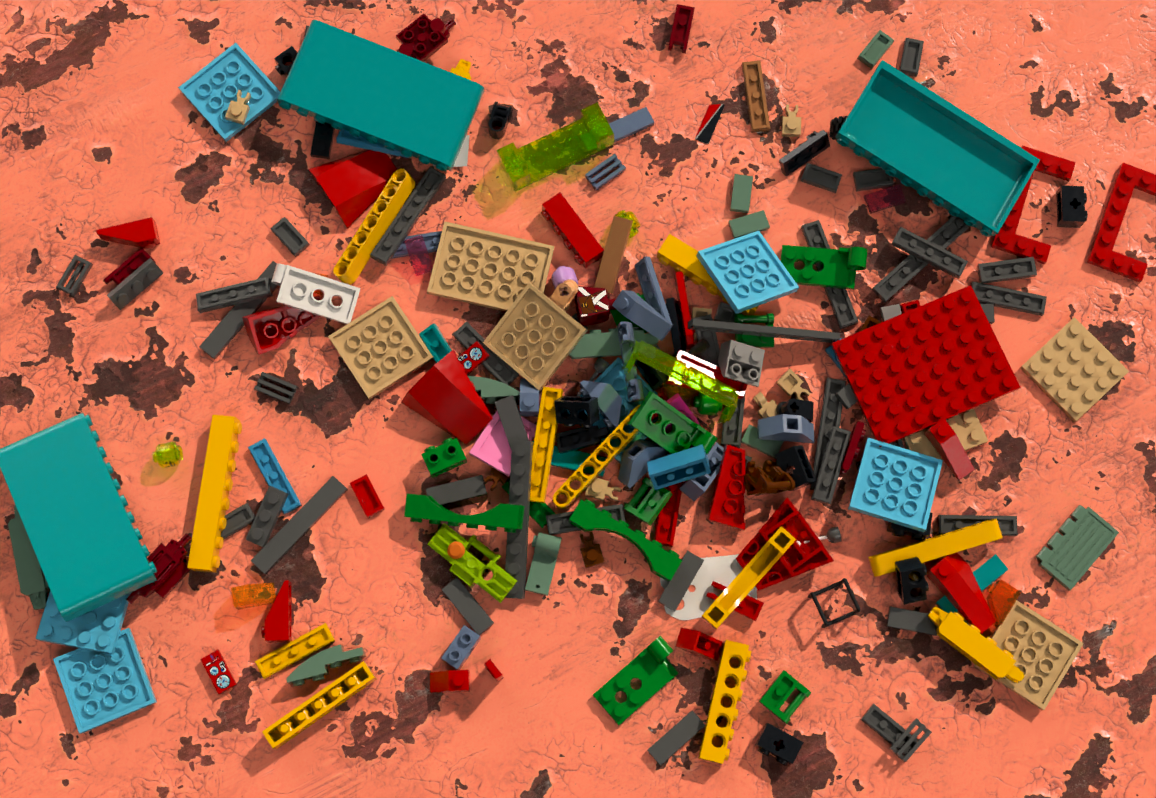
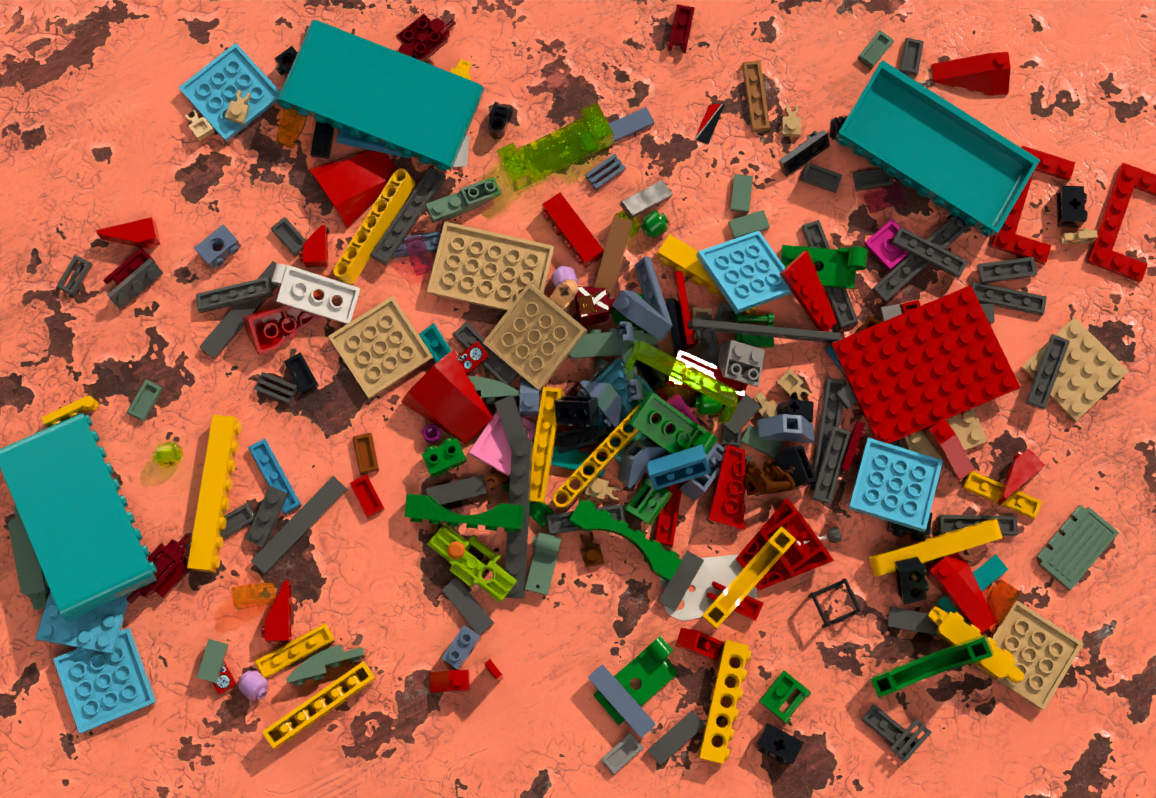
(70, 410): none -> yellow plate
(145, 400): none -> sand green tile
(199, 126): none -> tan plate
(212, 661): none -> sand green tile
(223, 237): none -> sand blue brick
(253, 685): none -> lavender head
(290, 127): none -> clear yellow slope
(301, 373): none -> black tile
(316, 249): none -> red slope
(365, 453): none -> dark orange tile
(431, 433): none -> magenta tile
(463, 201): none -> sand green slope
(621, 701): none -> sand blue tile
(622, 753): none -> light grey tile
(646, 199): none -> tile
(654, 224): none -> green head
(745, 410): none -> dark grey tile
(808, 290): none -> red wing
(881, 246): none -> dark pink plate
(932, 664): none -> green arch
(980, 73): none -> red wedge
(991, 491): none -> yellow tile
(1022, 470): none -> red slope
(1047, 372): none -> dark grey tile
(1083, 236): none -> tan plate

